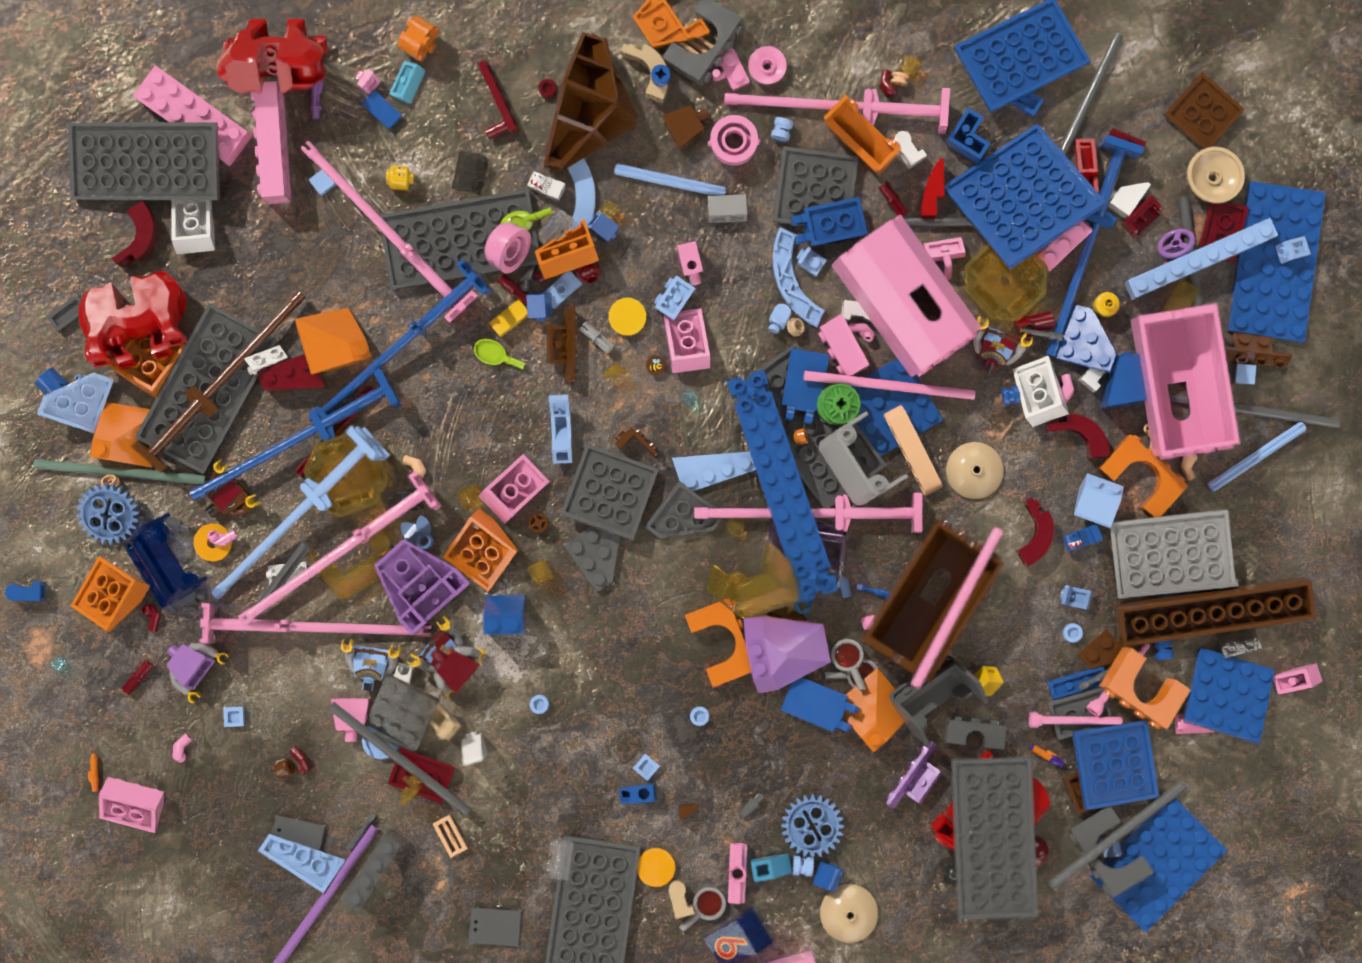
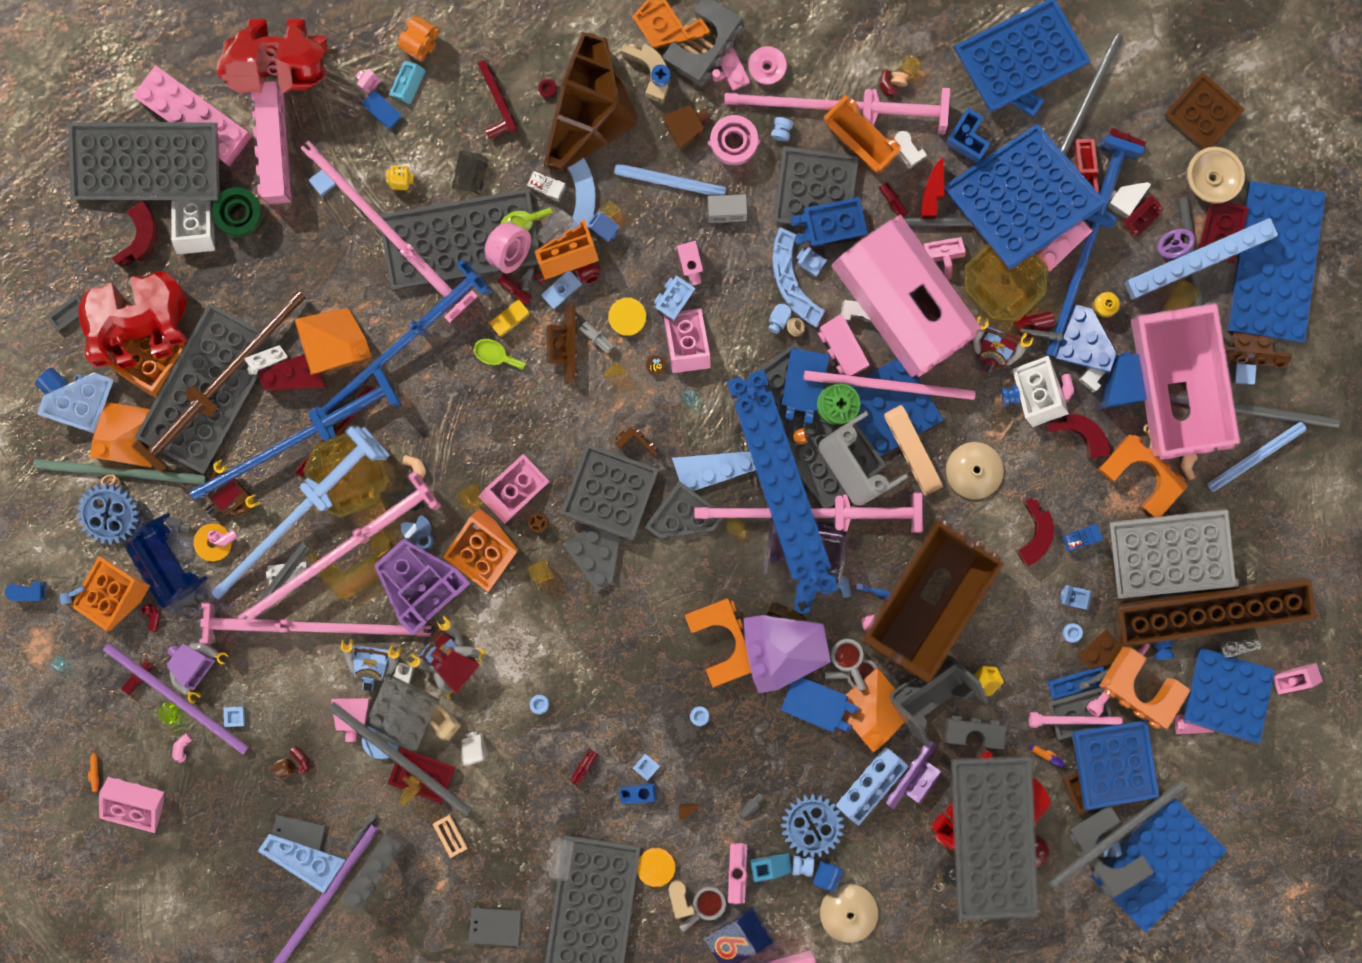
(65, 598): none -> medium blue hand
(167, 713): none -> clear neon green piece
(175, 698): none -> medium lavender piece
(227, 201): none -> dark green piece
(315, 99): medium lavender piece -> none
(504, 614): blue slope -> none
(539, 305): brick -> none
(561, 428): light blue arch -> none
(583, 767): none -> dark red axle
(759, 593): clear yellow windscreen -> none
(863, 329): bright pink arm -> none
(872, 786): none -> light blue brick
(956, 608): bright pink piece -> none
(1098, 500): light blue slope -> none
(1292, 249): light blue bracket -> none

